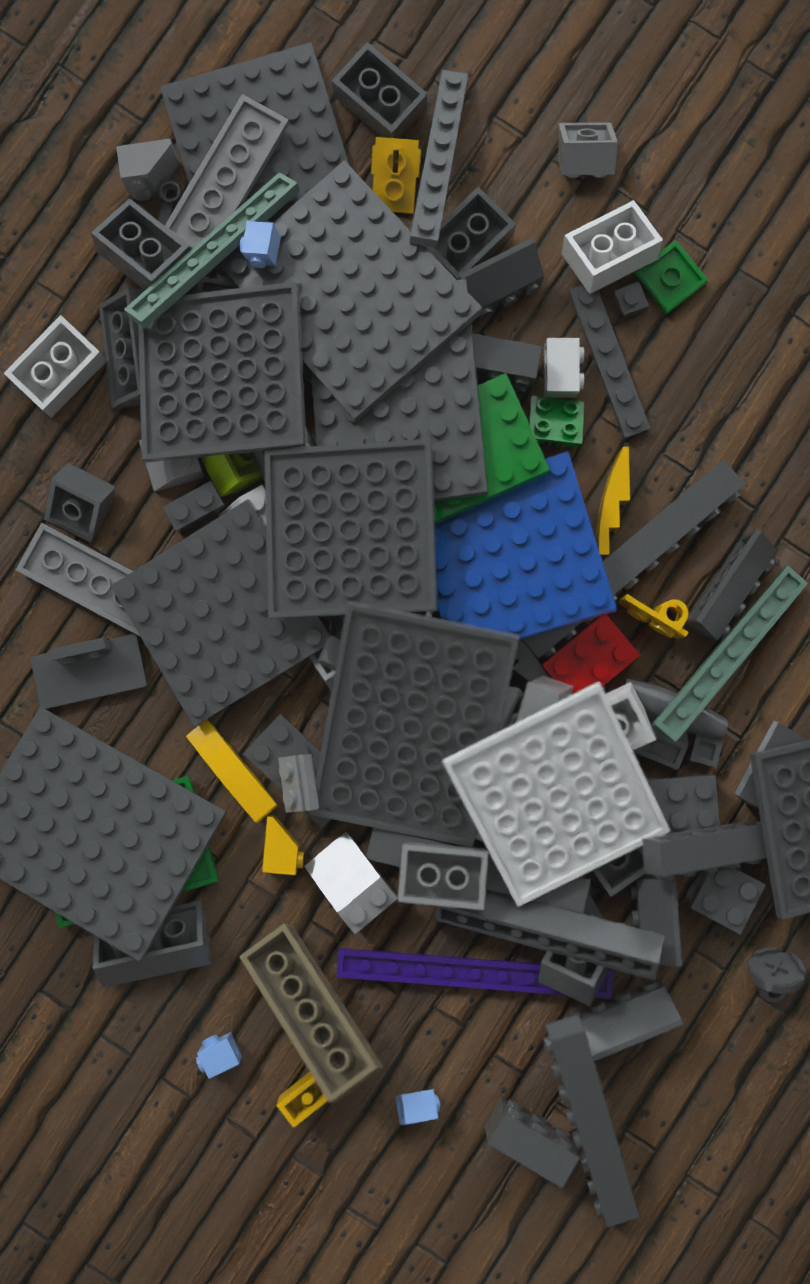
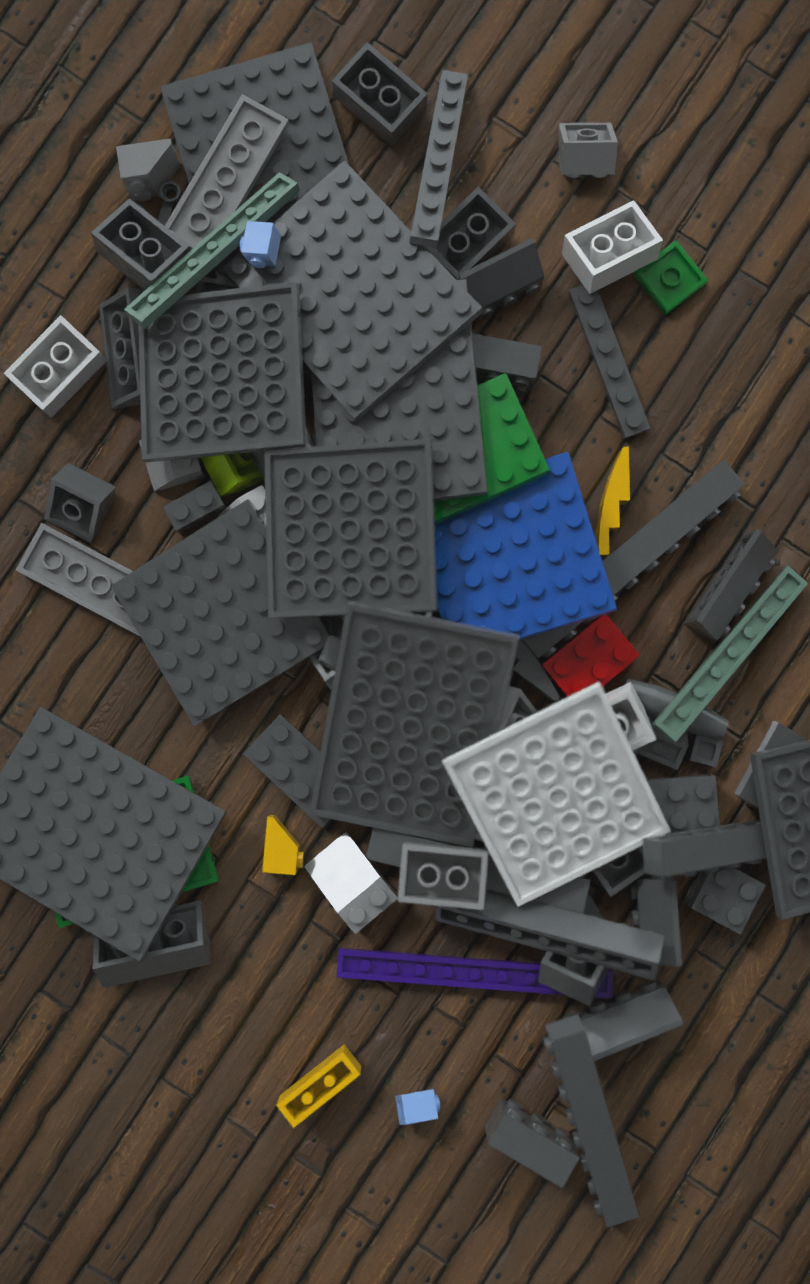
(88, 670): dark grey bracket -> none
(218, 1055): light blue brick -> none
(232, 771): yellow slope -> none
(298, 783): light grey plate -> none
(311, 1013): dark tan brick -> none
(395, 172): yellow piece -> none
(542, 694): light grey slope -> none
(557, 421): green hinge -> none
(562, 368): white brick -> none
(630, 299): dark grey plate -> none
(657, 618): yellow piece -> none
(776, 972): dark grey tile -> none

